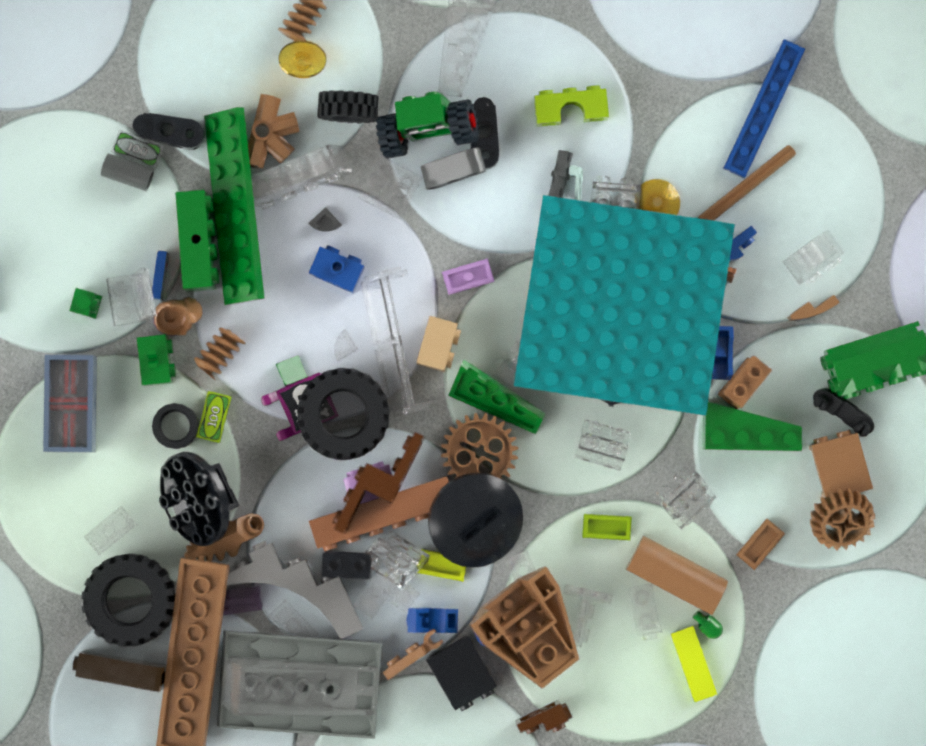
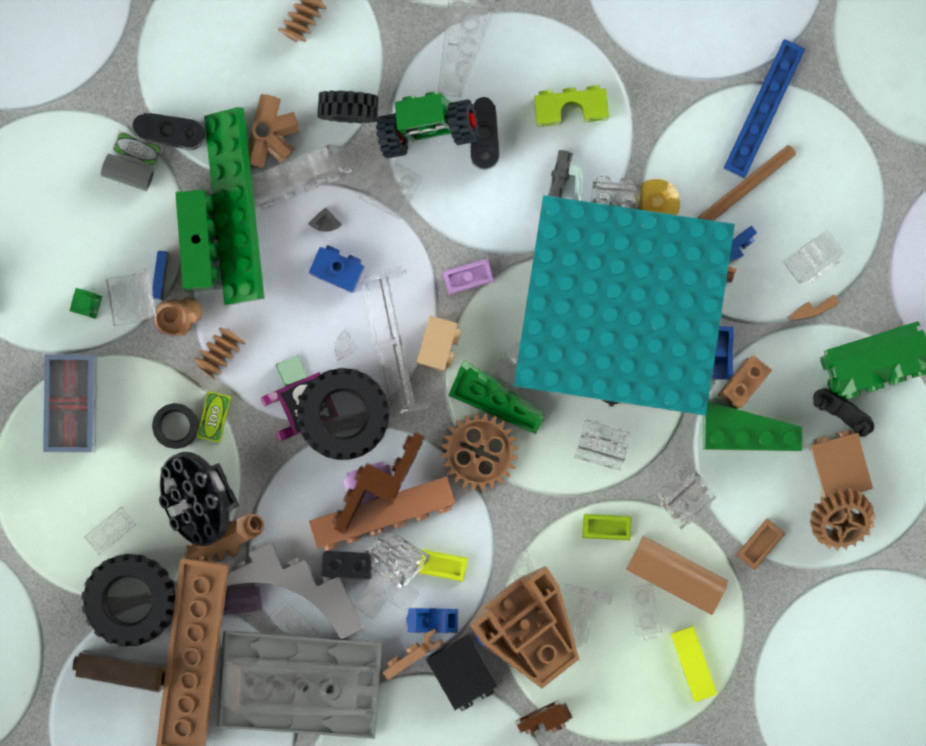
(155, 360): green brick -> none
(302, 59): clear yellow dish -> none
(453, 168): beam -> none
(475, 519): black bracket -> none
(708, 625): green cylinder -> none

